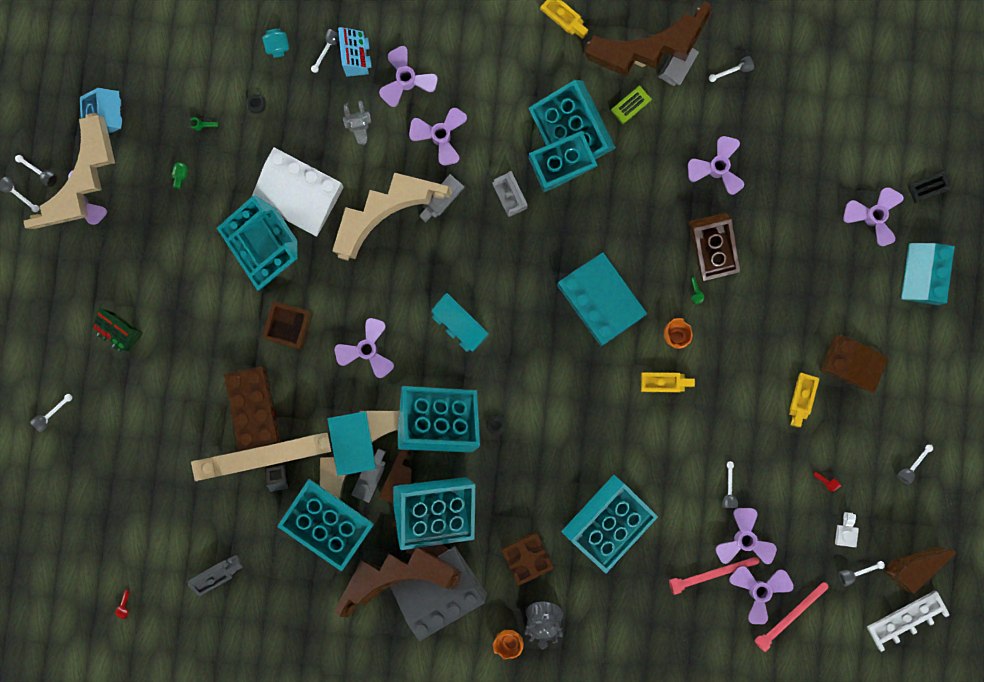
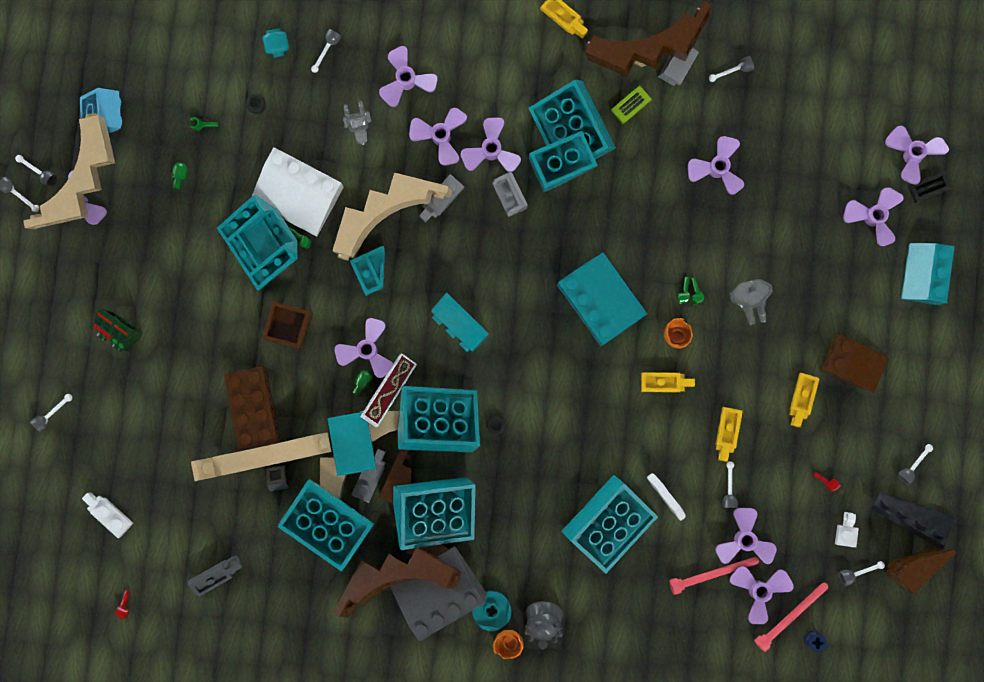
(107, 514): none -> white hinge
(304, 241): none -> green hand
(353, 52): medium azure slope -> none
(362, 381): none -> green cylinder
(370, 270): none -> teal wing
(388, 390): none -> tile
(474, 156): none -> lavender piece
(499, 619): none -> teal plate
(527, 558): reddish brown piece -> none
(666, 496): none -> white tile
(684, 297): none -> green hand
(715, 246): reddish brown slope -> none
(728, 432): none -> yellow hinge
(752, 299): none -> clear hinge
(819, 646): none -> dark blue bush
(900, 140): none -> lavender piece
(907, 618): white hinge -> none
(919, 520): none -> black wing

